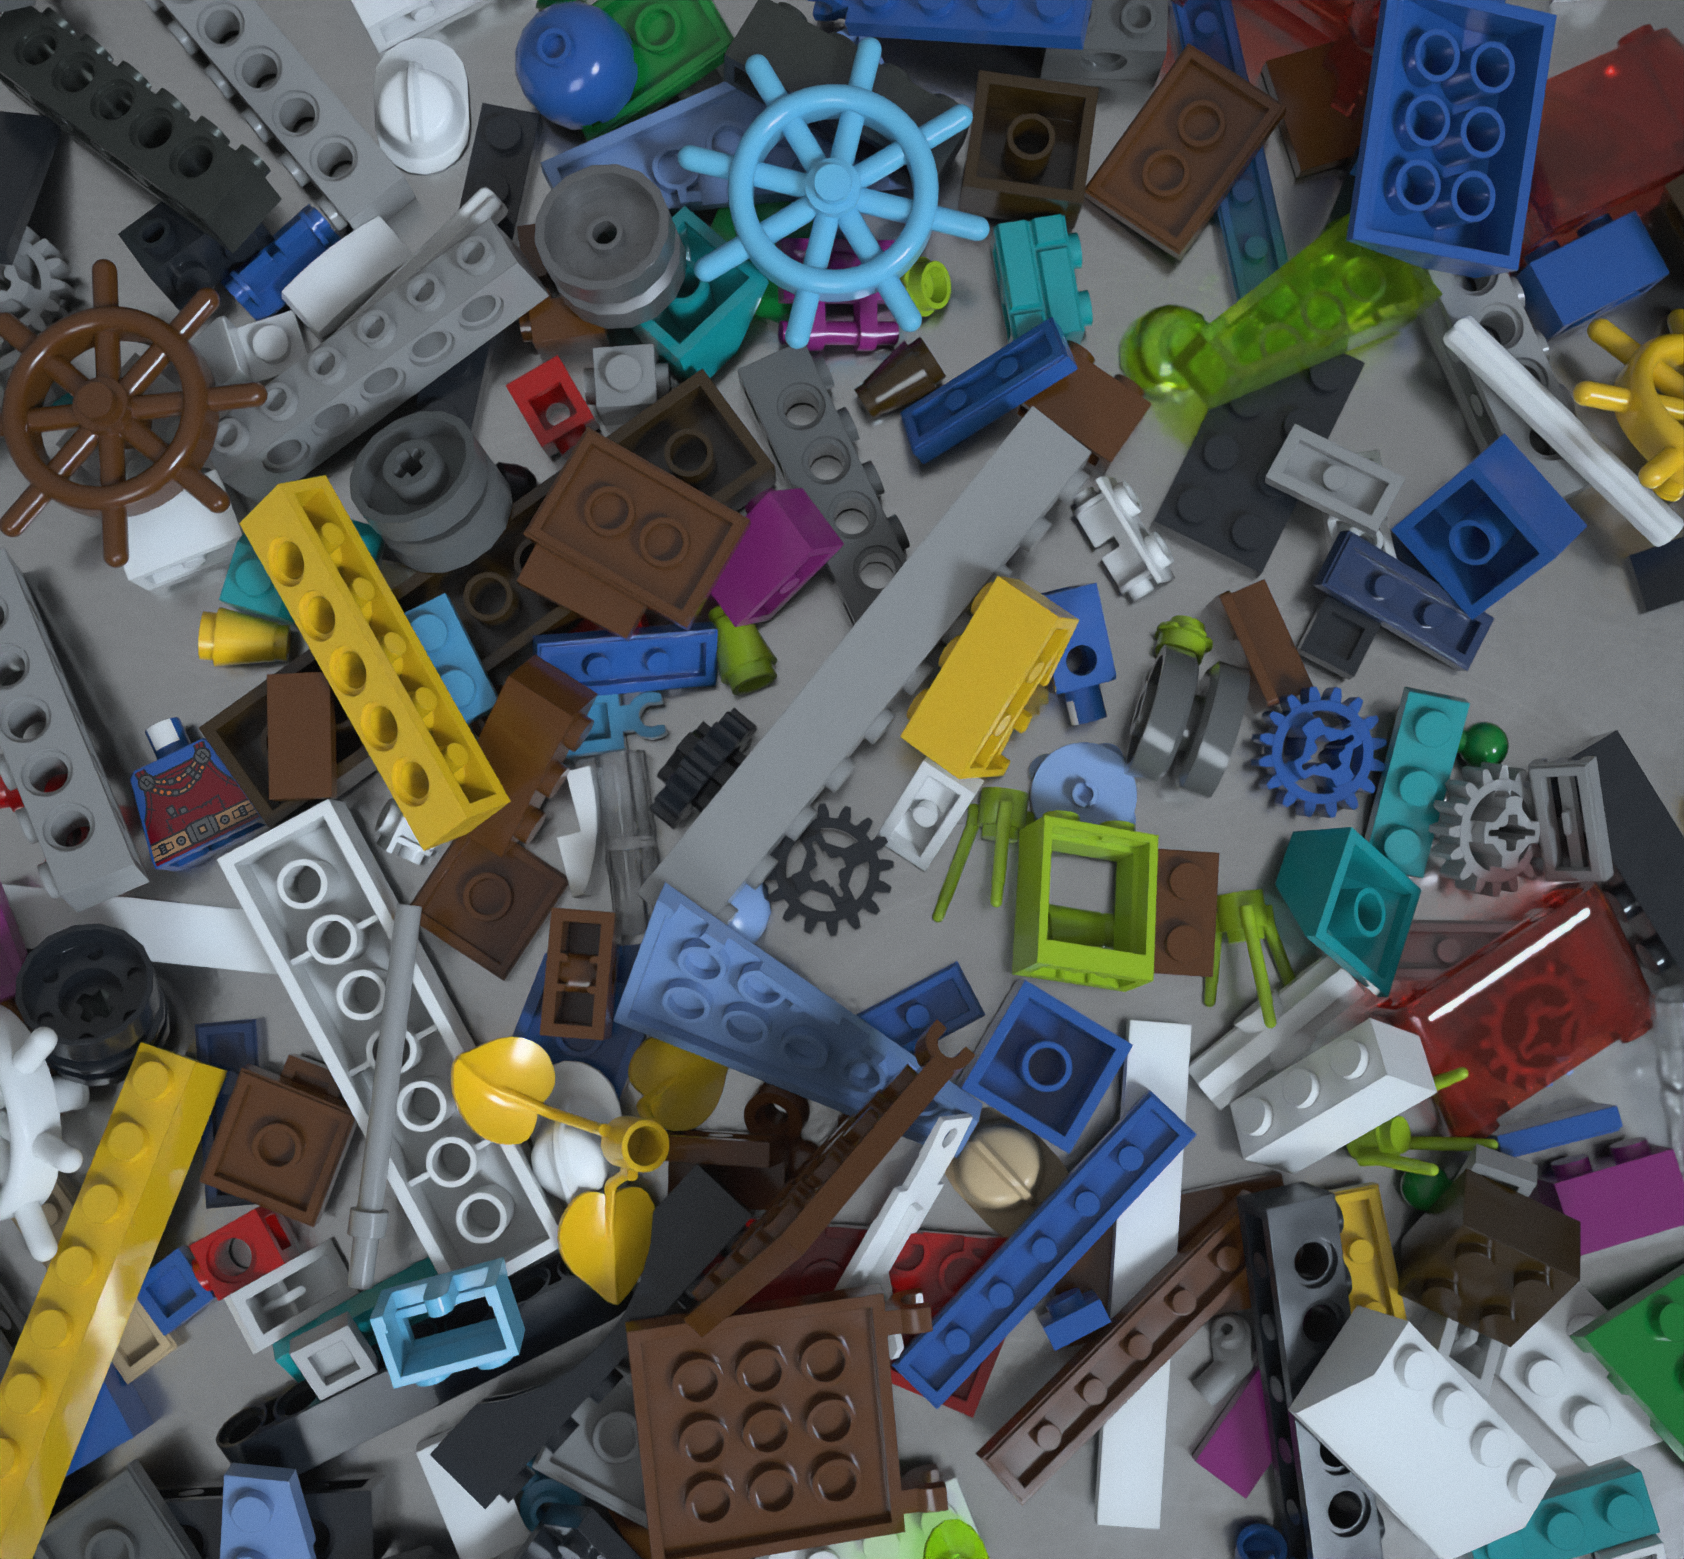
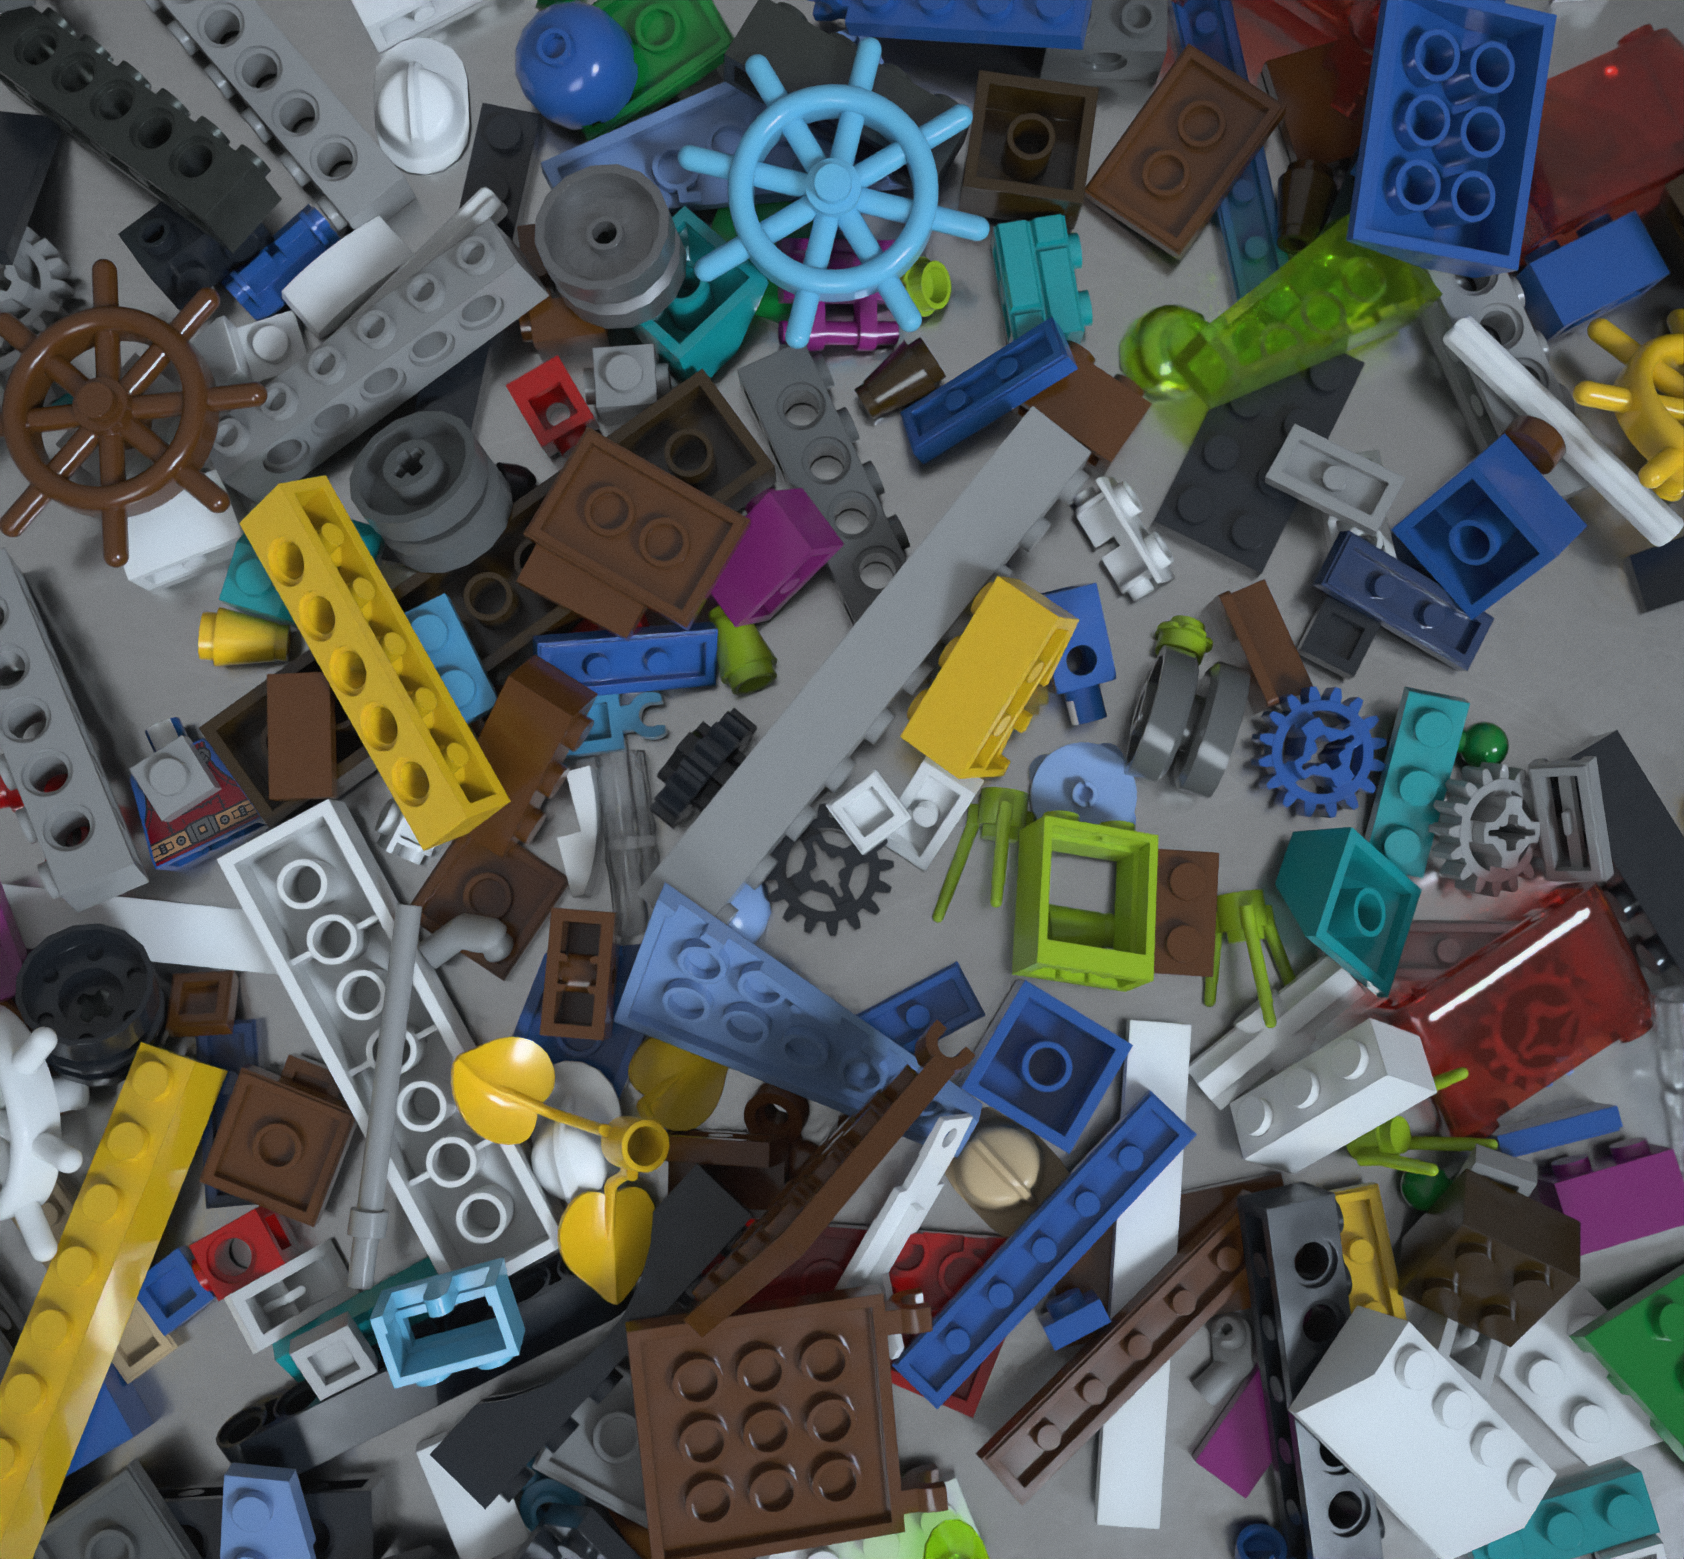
(175, 778): none -> light grey plate
(202, 1004): none -> reddish brown tile
(467, 933): none -> light grey arm
(869, 811): none -> white tile
(1302, 203): none -> dark brown cone
(1537, 441): none -> reddish brown tile

